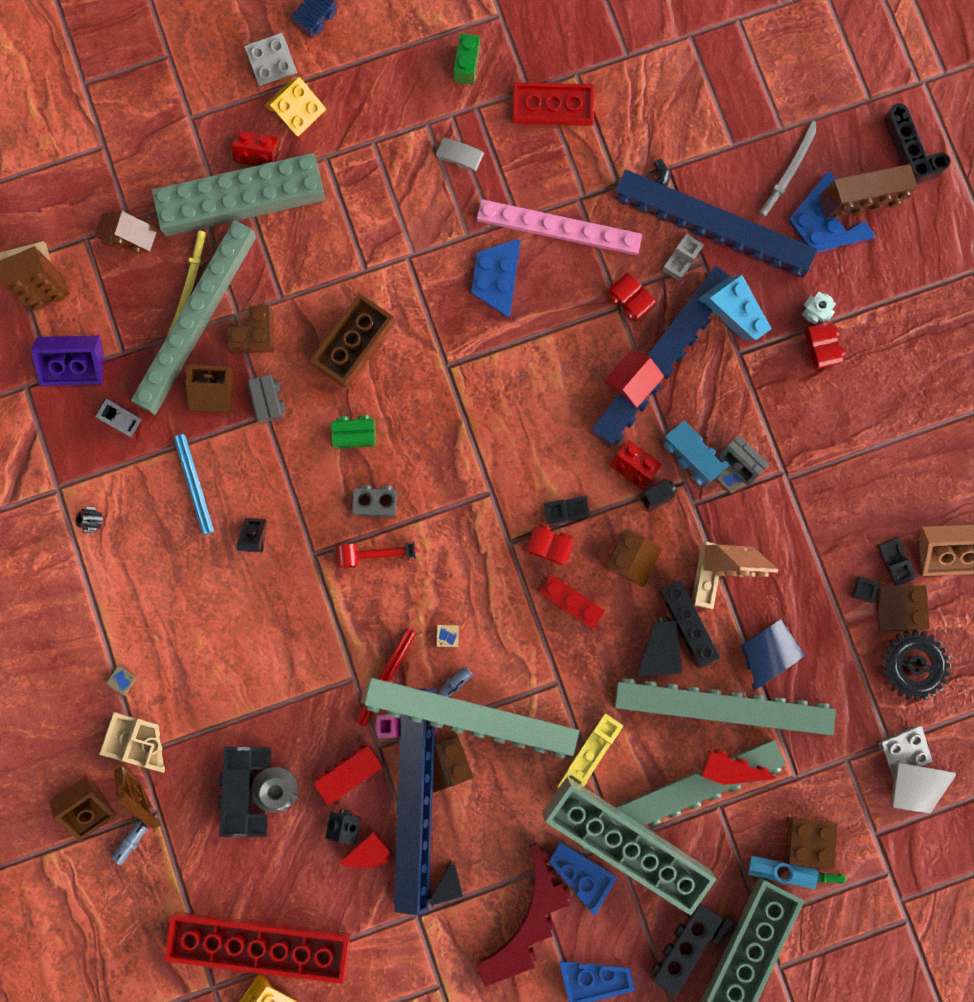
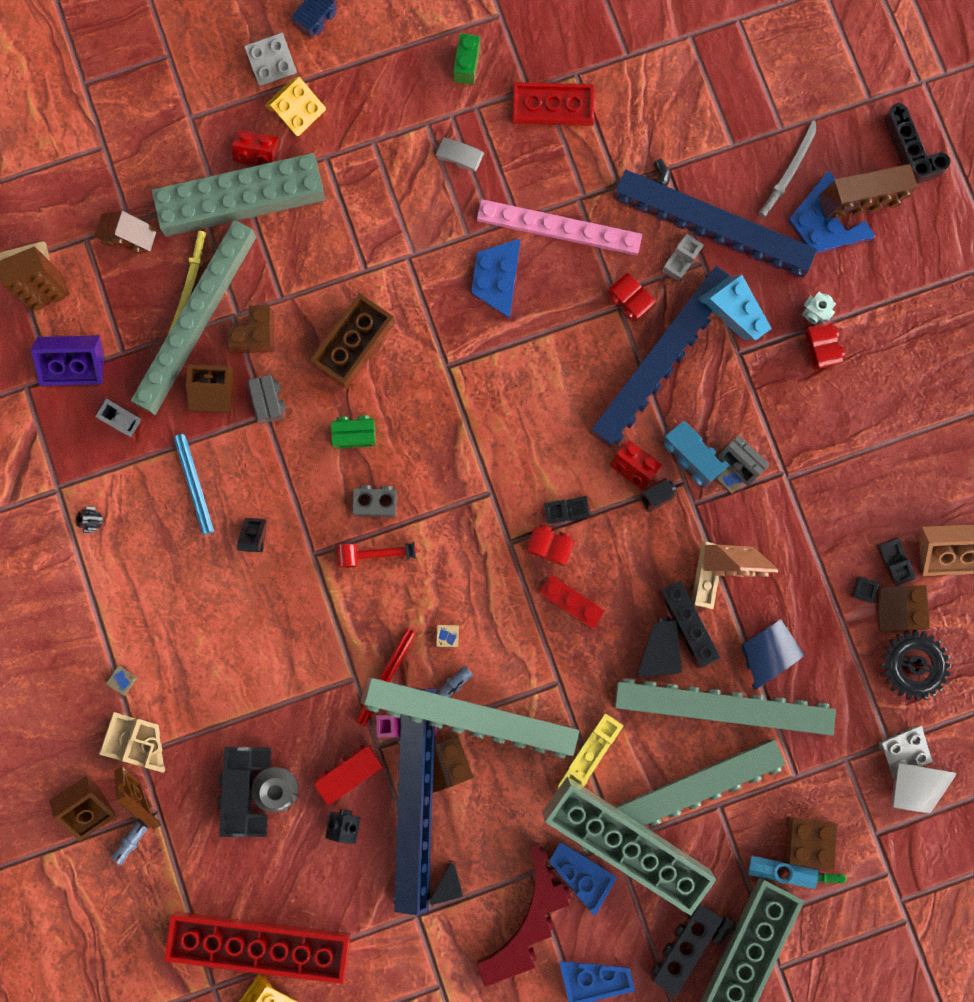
(368, 853): red slope -> none
(633, 557): reddish brown slope -> none
(634, 377): red slope -> none
(728, 771): red slope -> none

